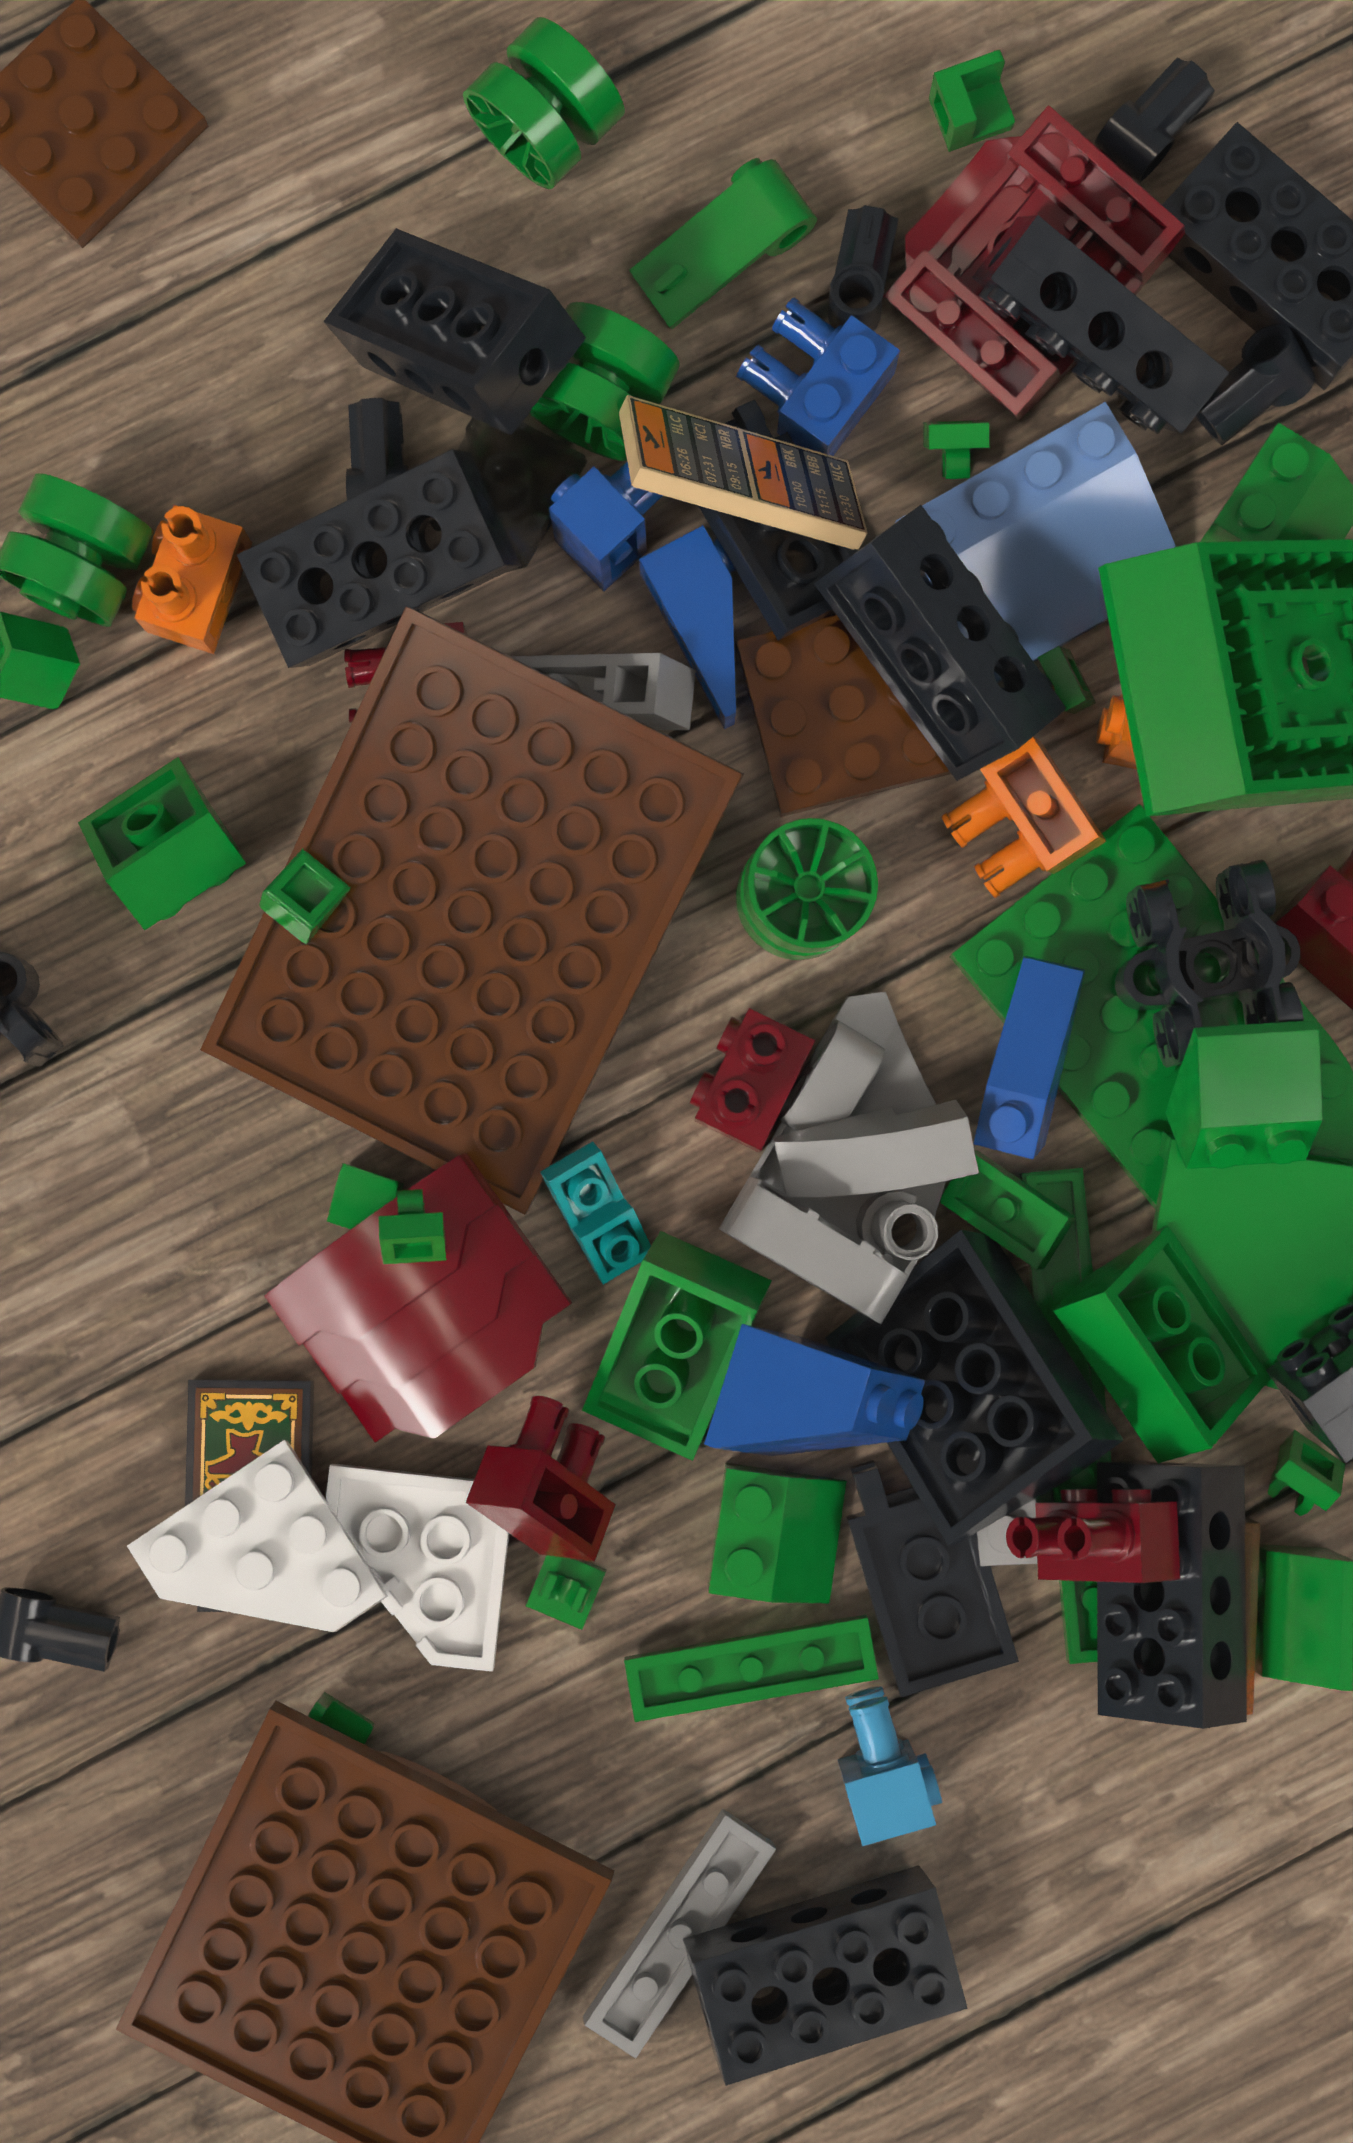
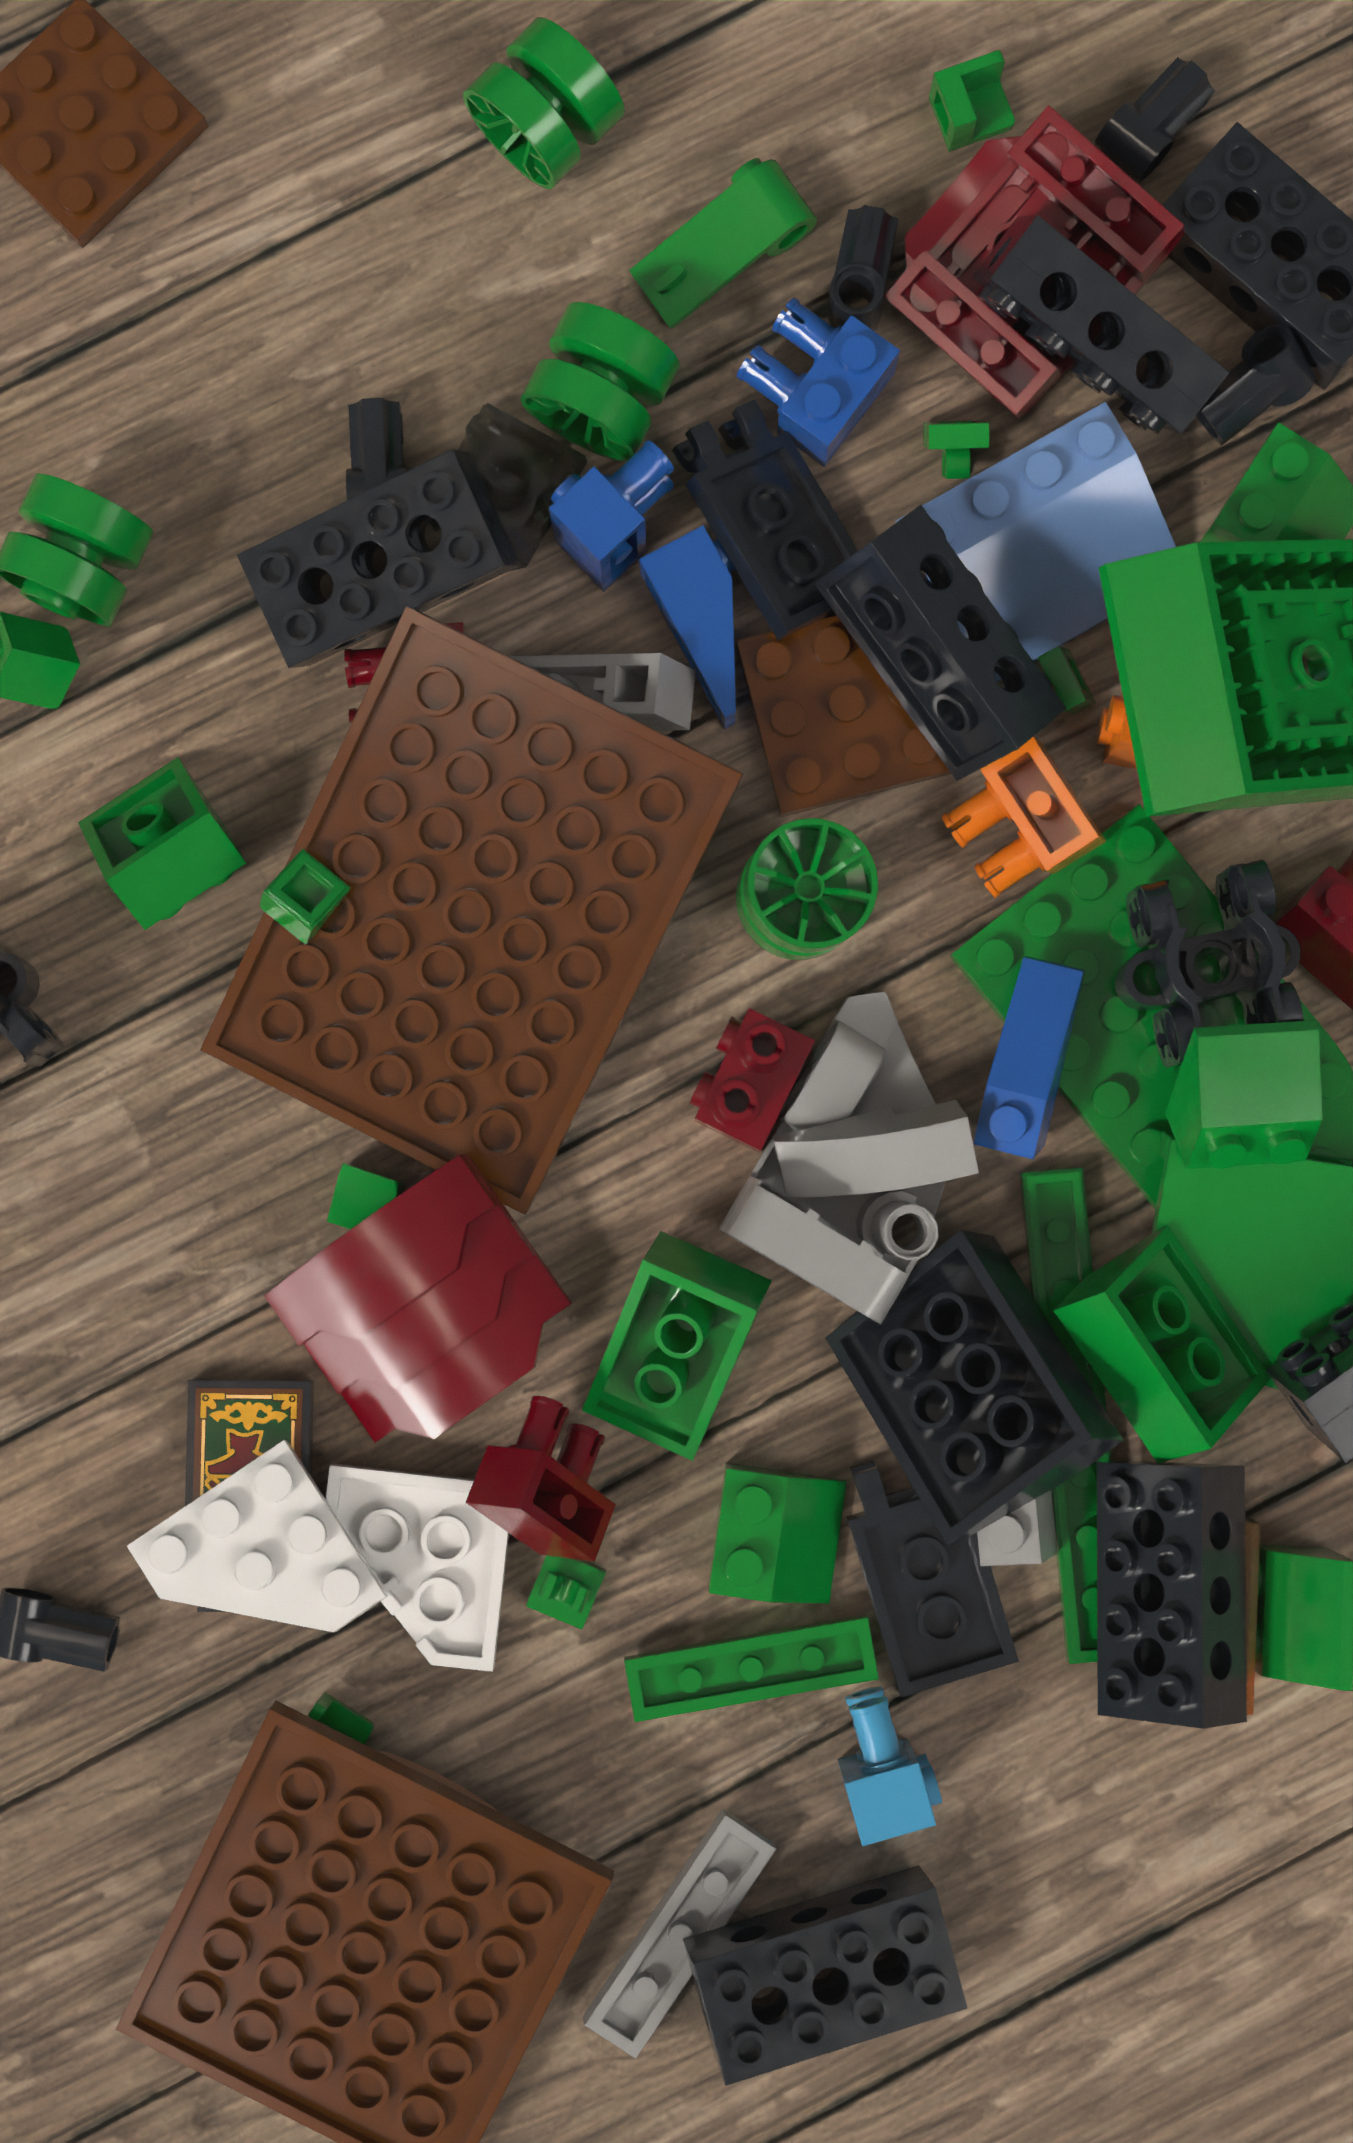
(191, 578): orange brick -> none
(412, 1233): green tile -> none
(455, 330): black brick -> none
(597, 1212): teal slope -> none
(741, 473): tile -> none
(808, 1397): blue slope -> none
(1009, 1212): green plate -> none
(1100, 1539): dark red brick -> none
(1309, 1472): green tile -> none

